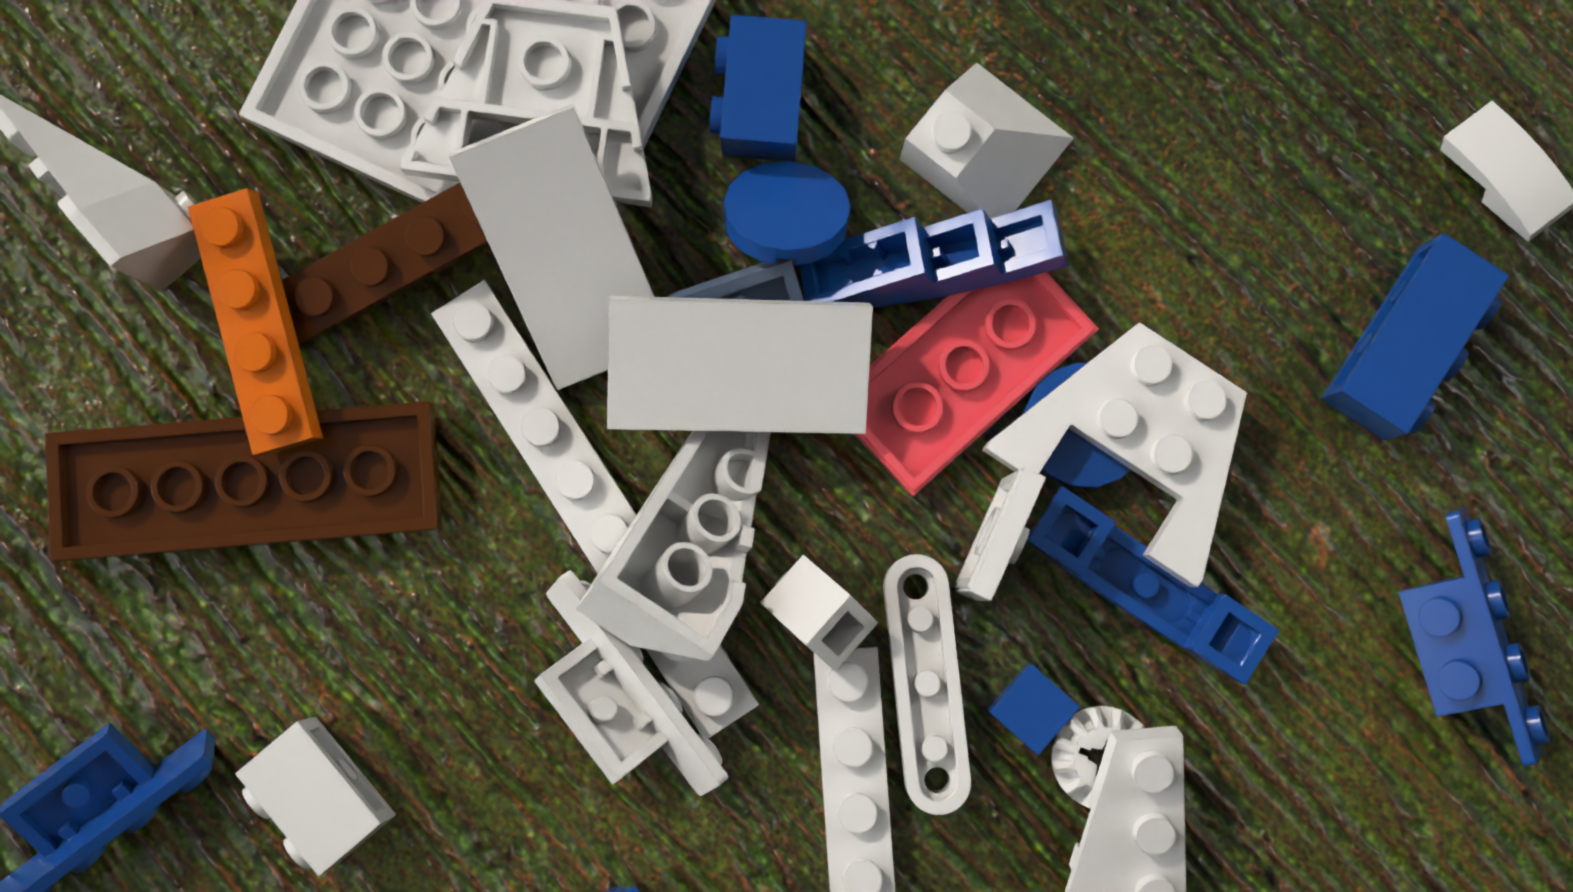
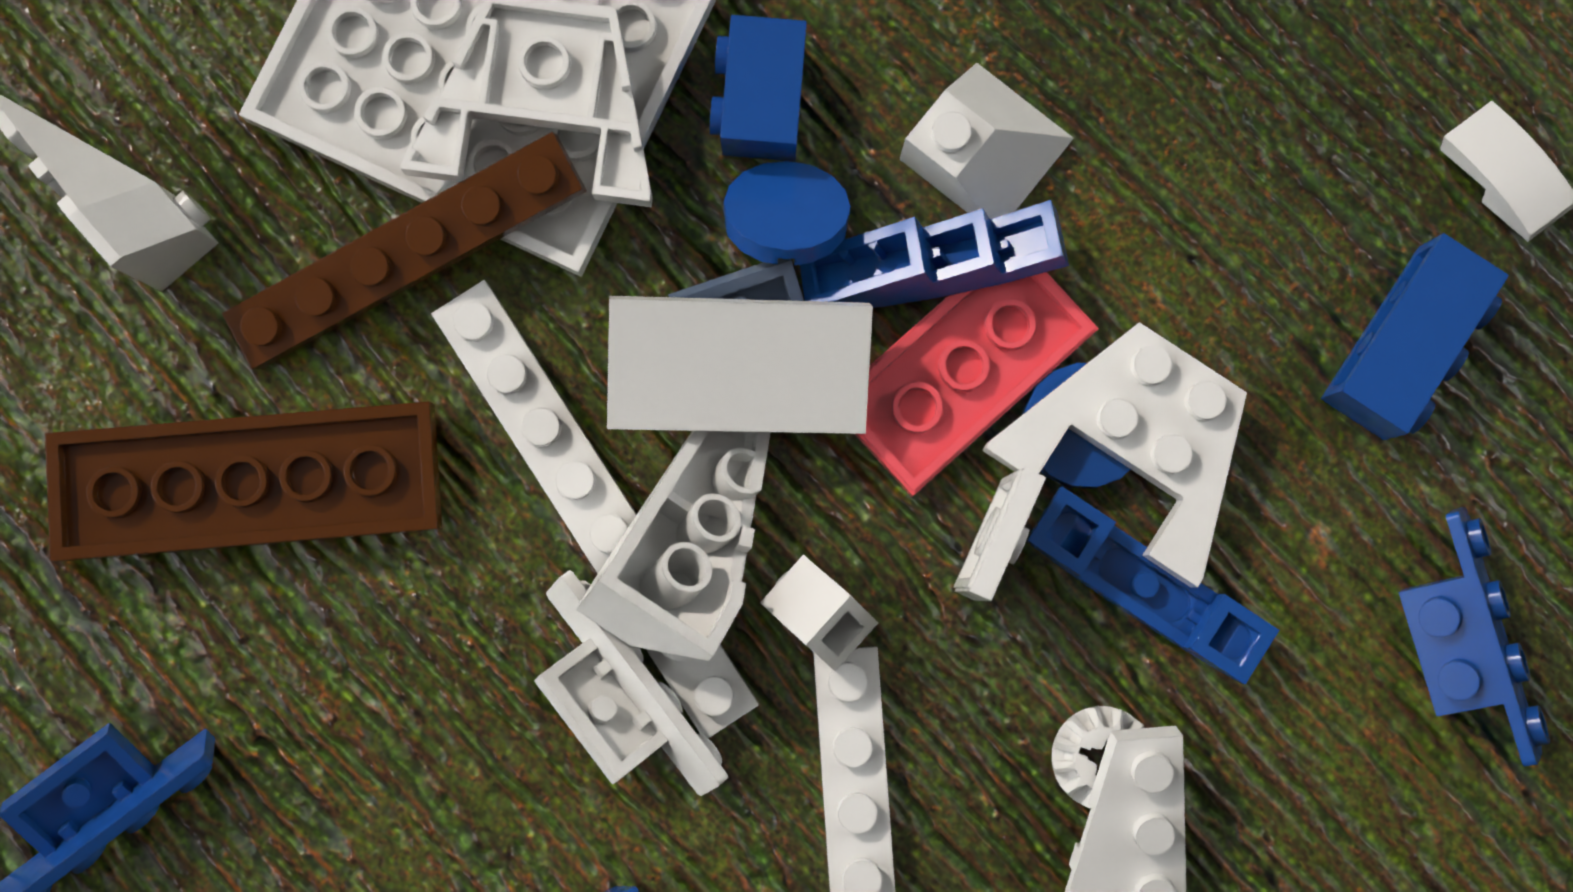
(255, 322): orange plate -> none
(313, 796): white brick -> none
(554, 237): white tile -> none
(927, 684): white plate -> none
(1033, 708): blue tile -> none

